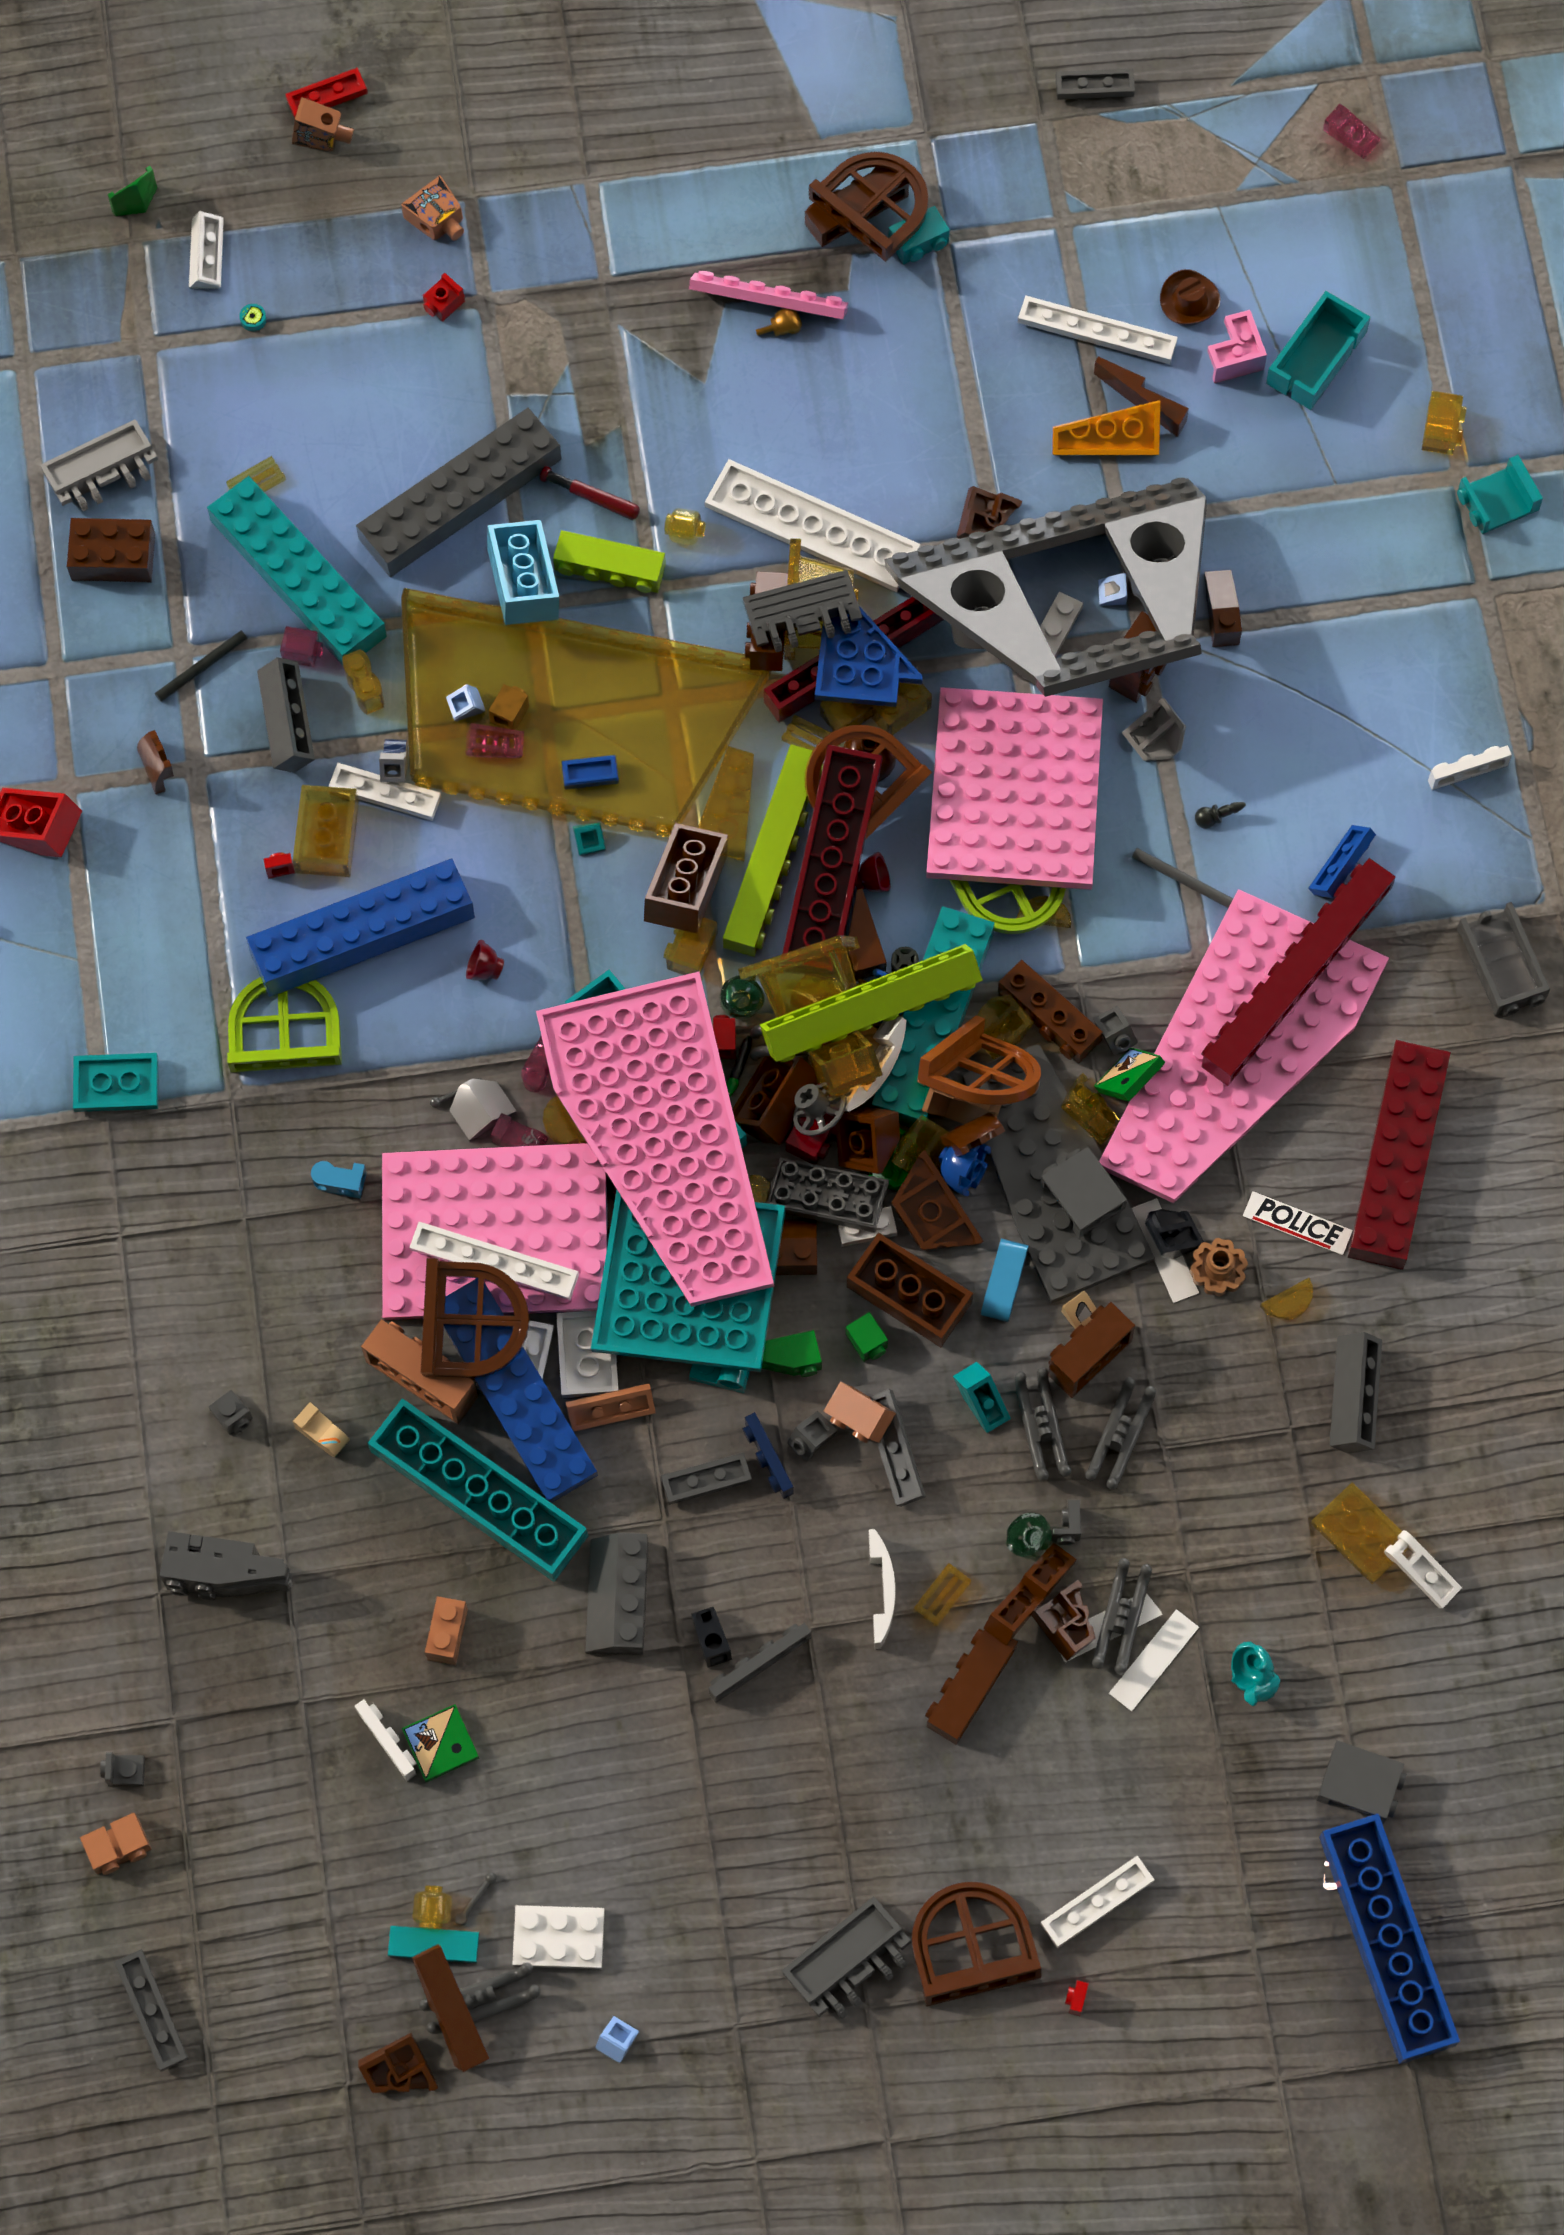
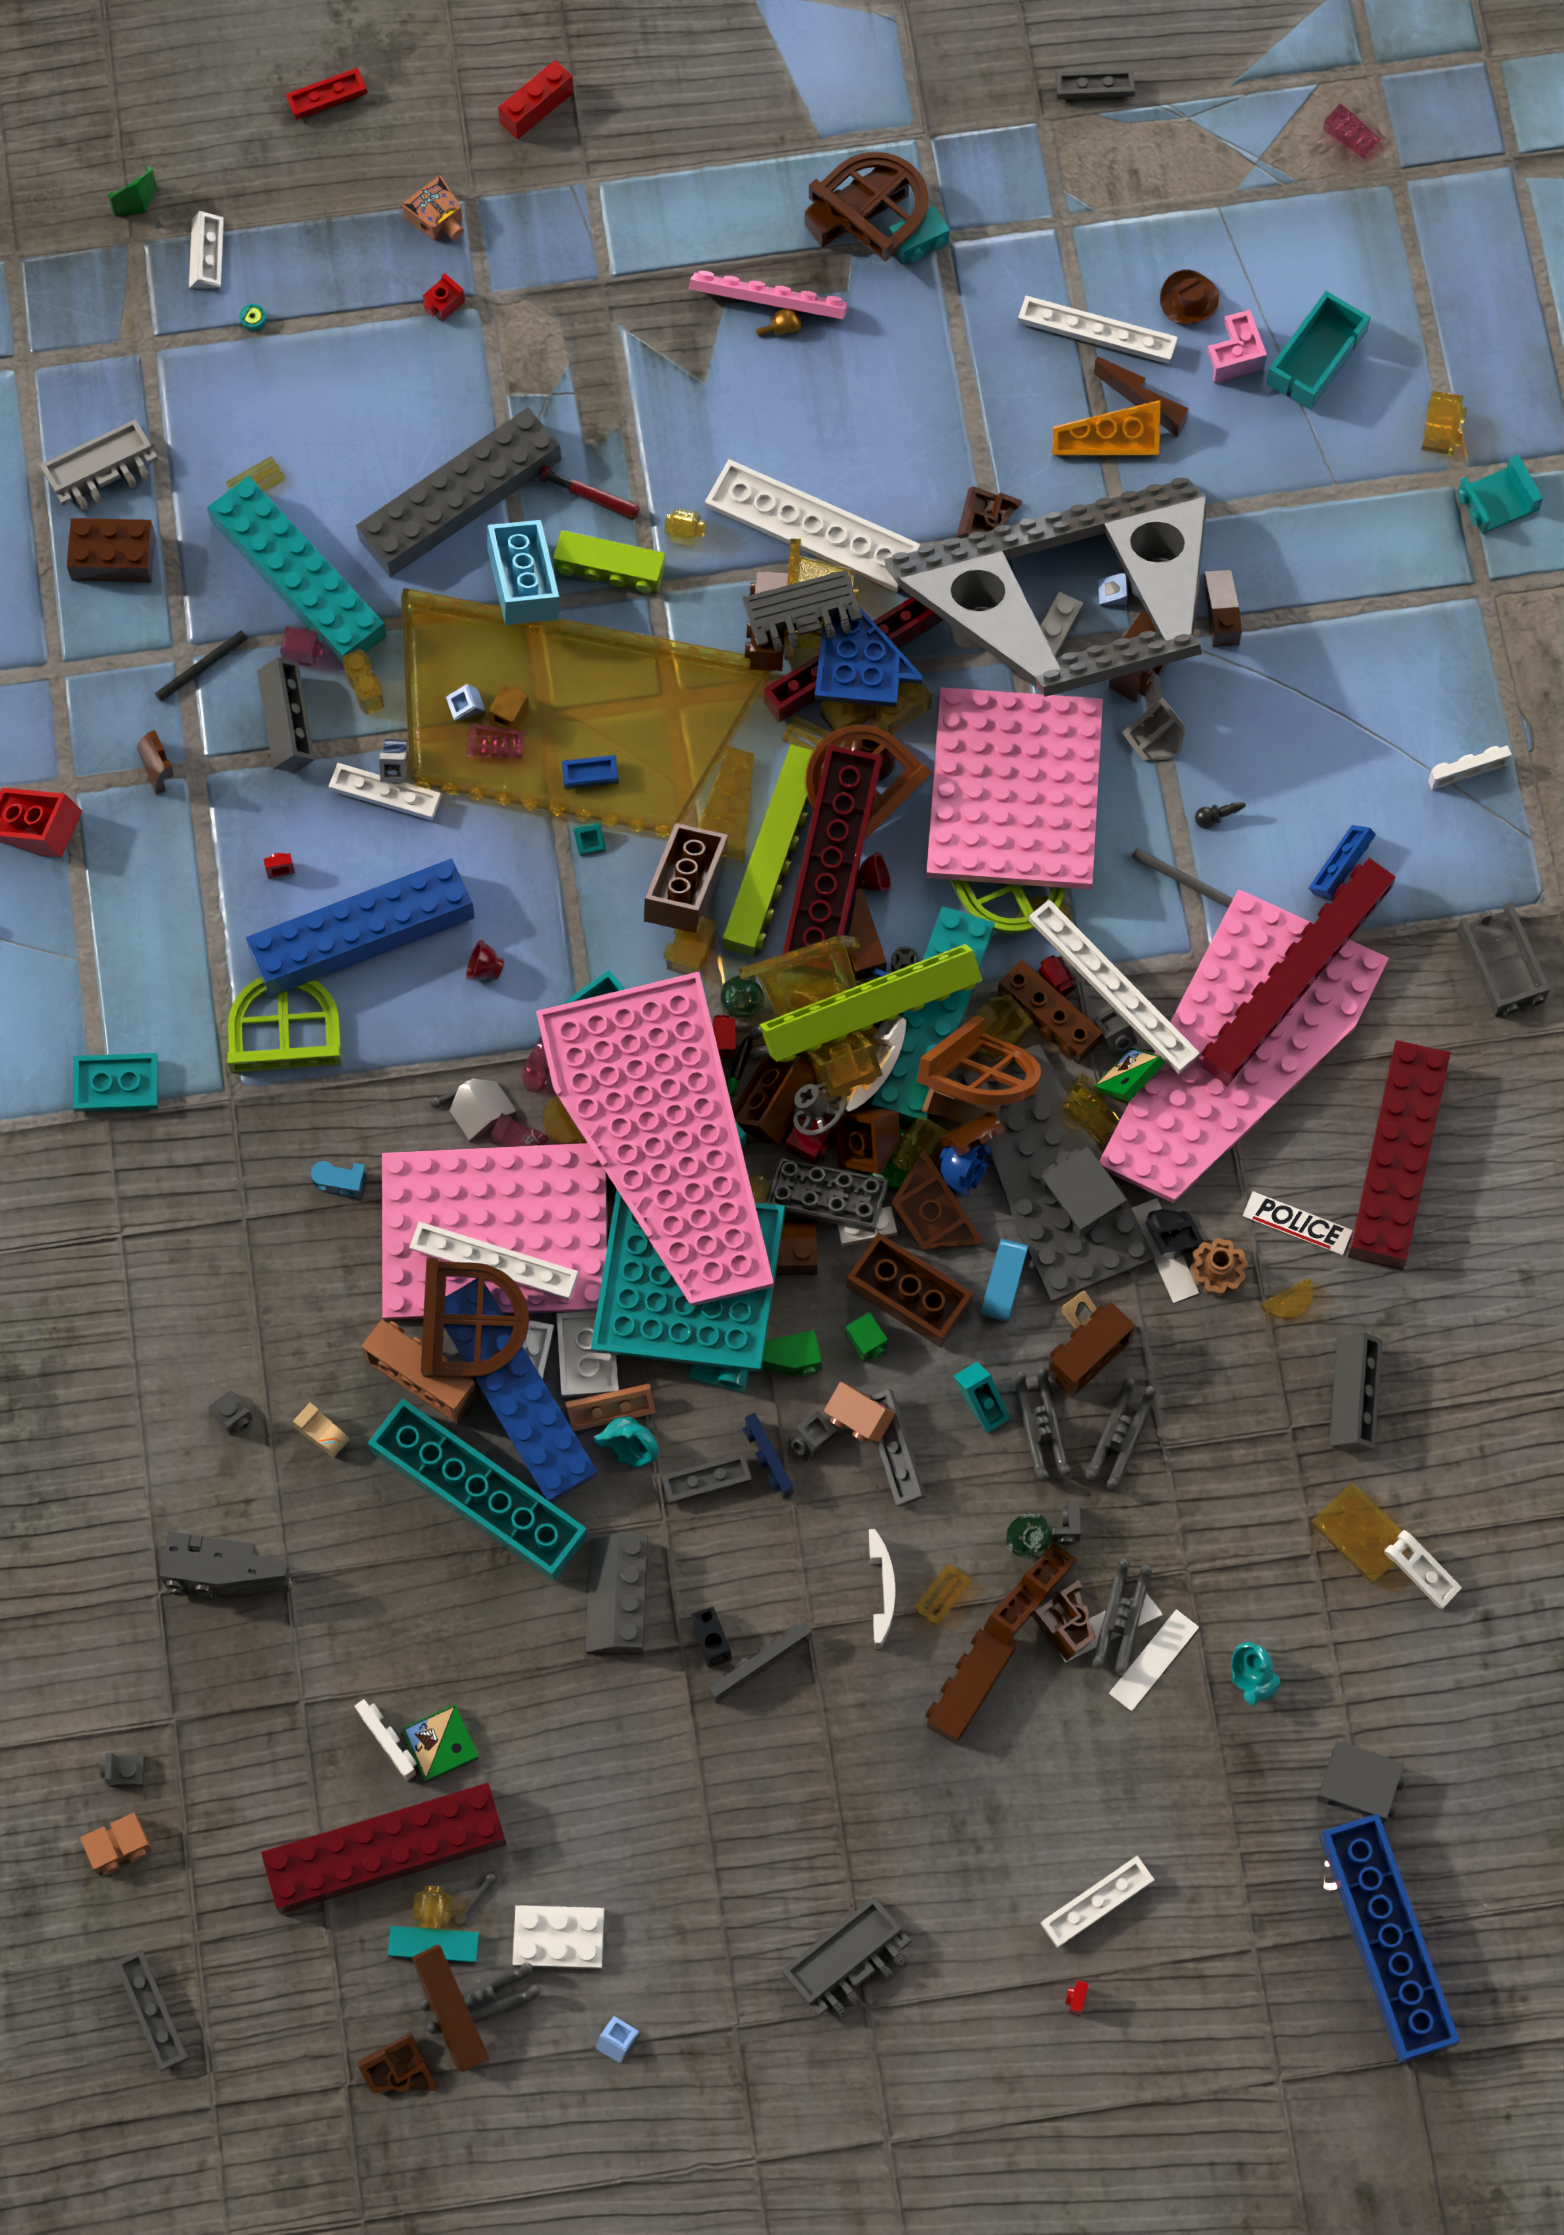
(319, 126): nougat torso -> none
(325, 831): clear yellow brick -> none
(383, 1848): none -> dark red brick
(446, 1630): nougat brick -> none
(536, 99): none -> red brick
(629, 1441): none -> teal hair
(981, 1976): reddish brown window -> none
(1057, 974): none -> dark red brick
(1114, 987): none -> white plate

